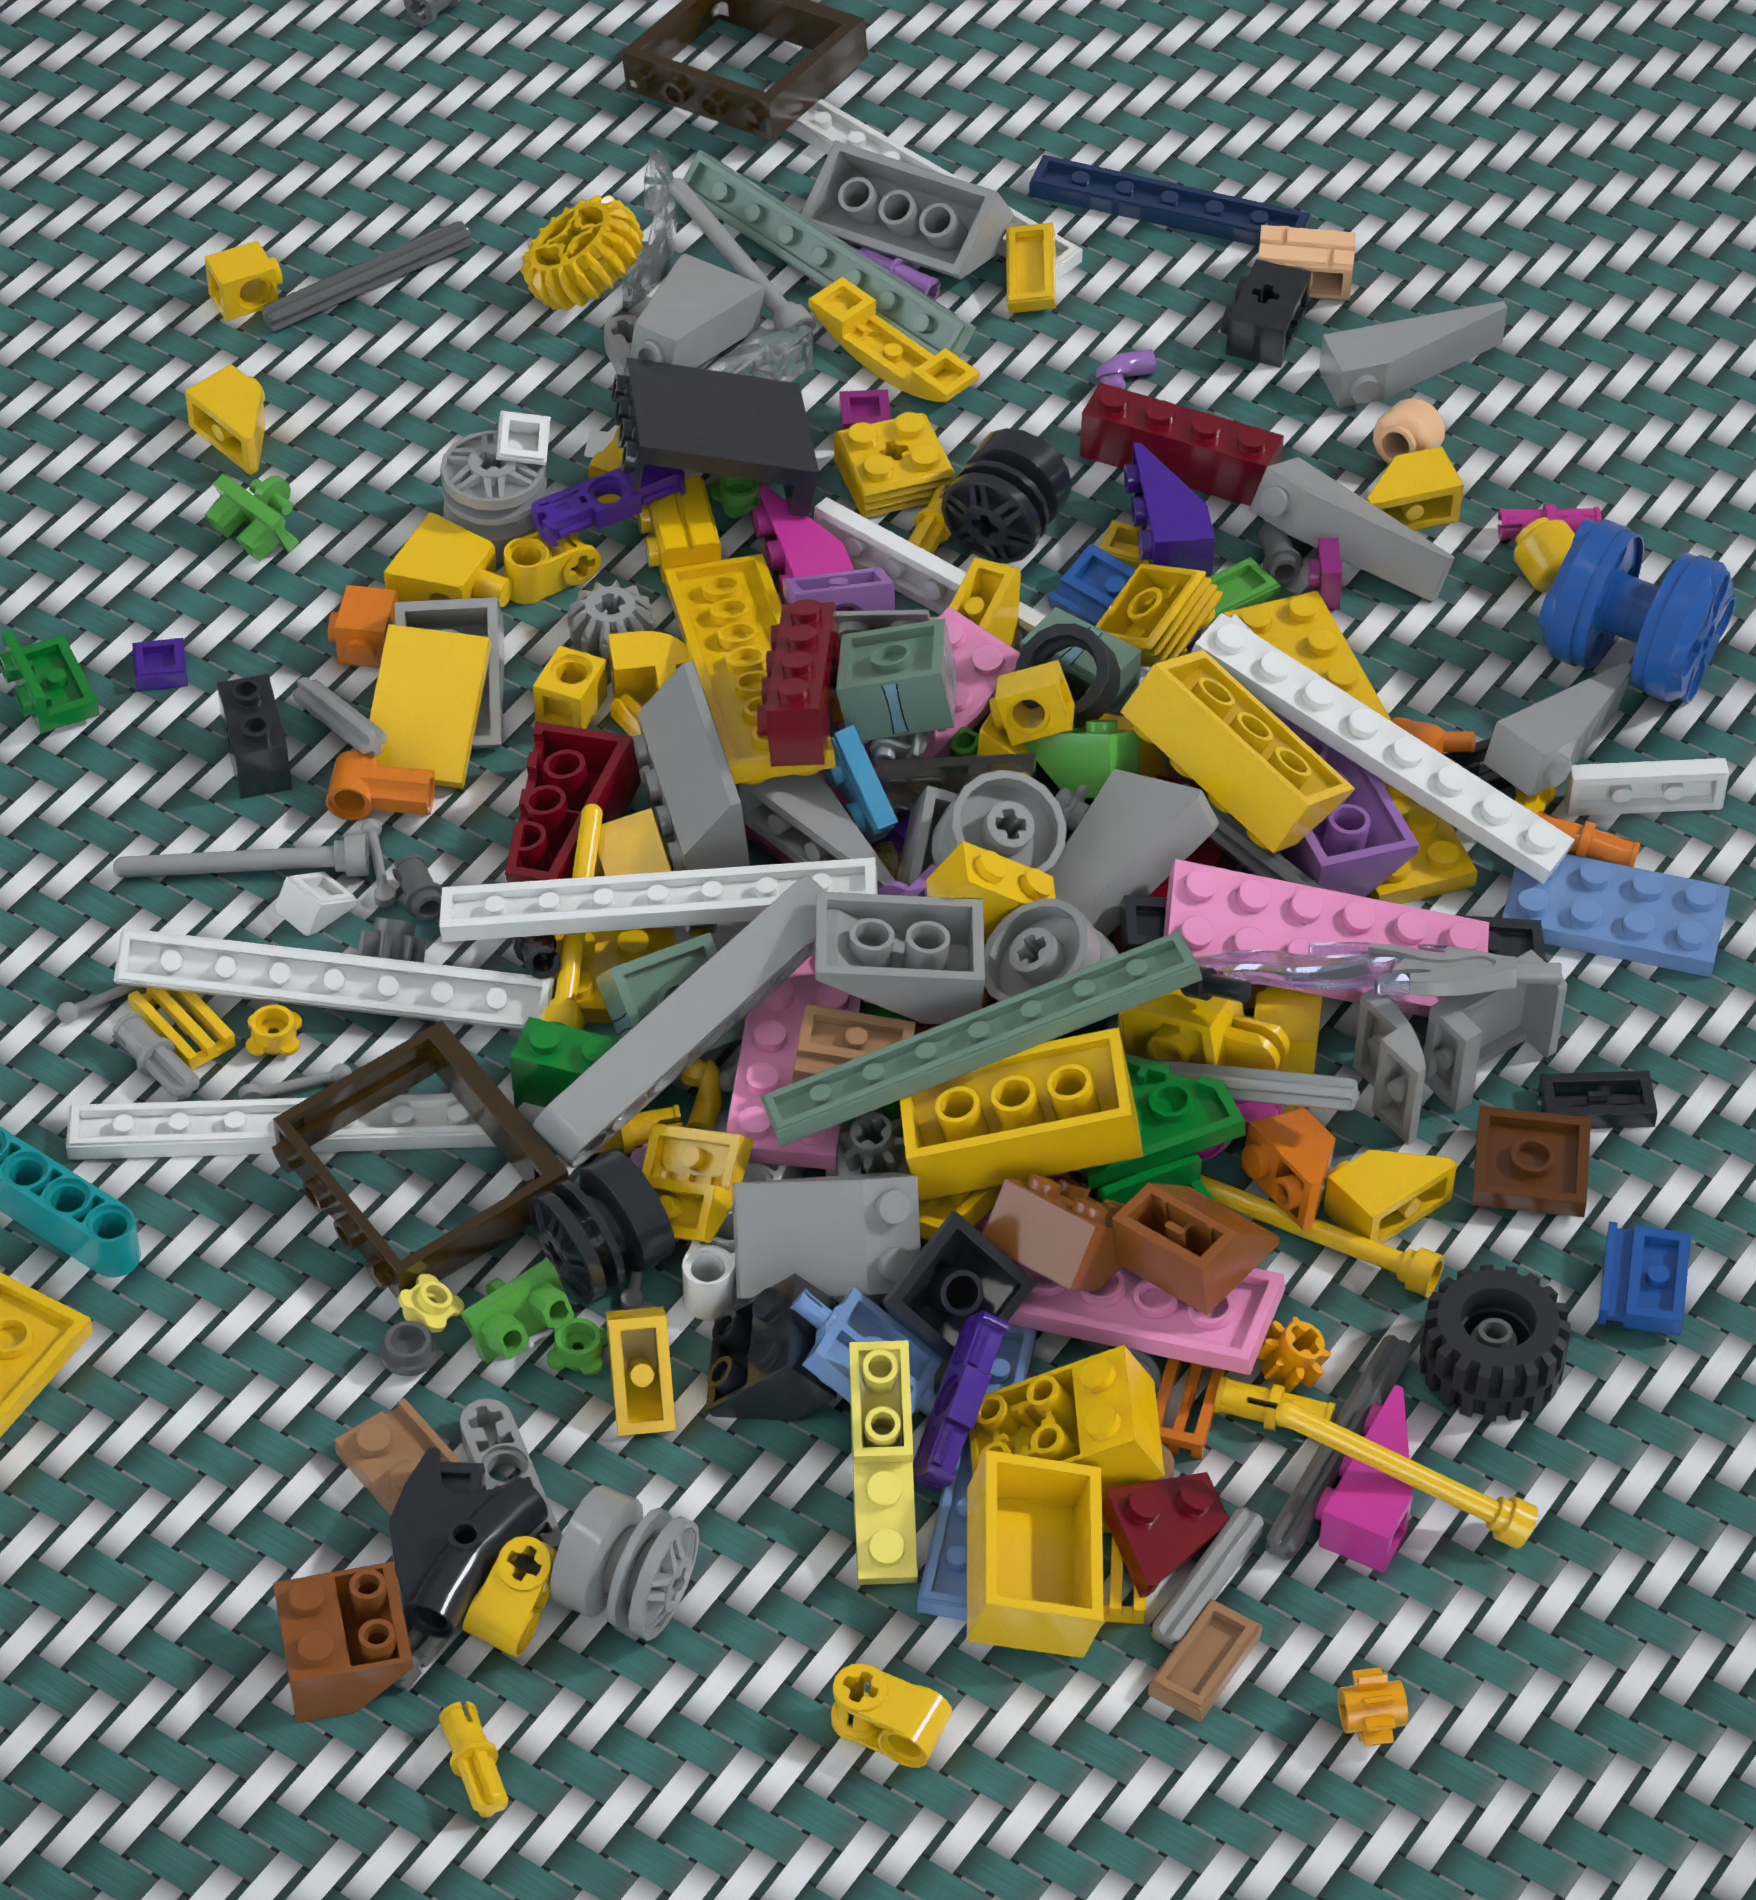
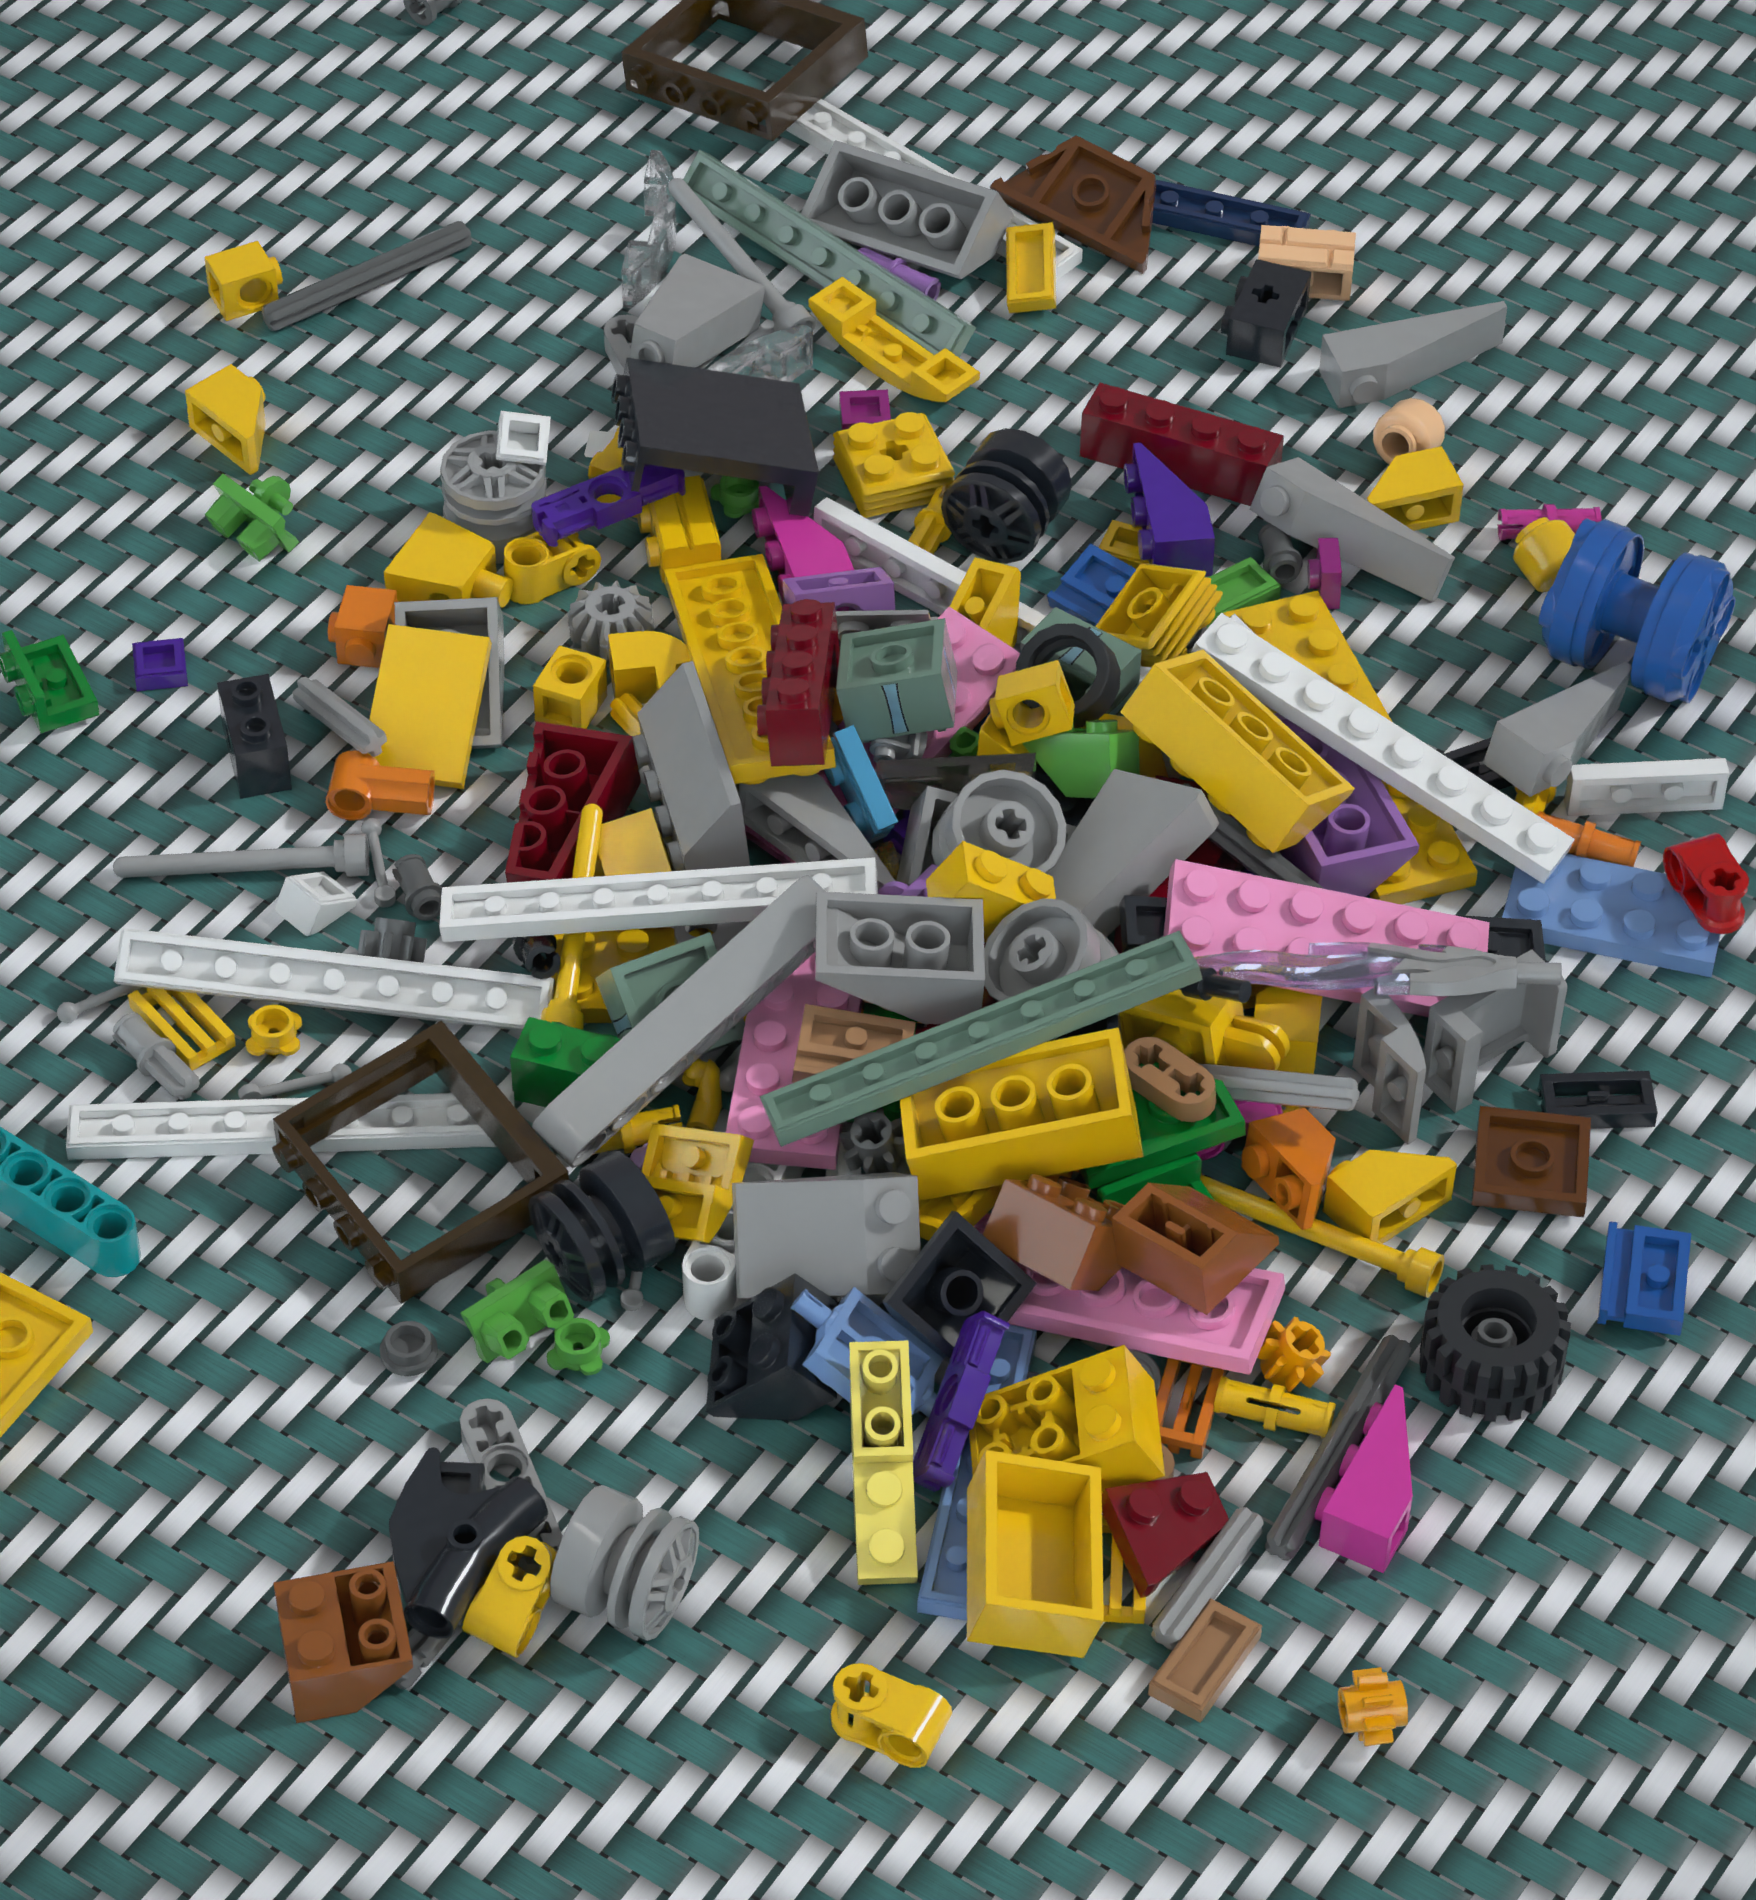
(388, 1449): medium nougat plate -> none
(430, 1303): light yellow plate -> none
(473, 1758): yellow axle -> none
(582, 252): yellow gear -> none
(640, 1370): yellow slope -> none
(1072, 806): dark grey plate -> none
(1088, 198): none -> reddish brown wing
(1126, 365): medium lavender arm -> none
(1174, 1074): none -> medium nougat beam
(1437, 737): orange animal -> none
(1507, 1518): yellow piece -> none
(1708, 881): none -> red piece

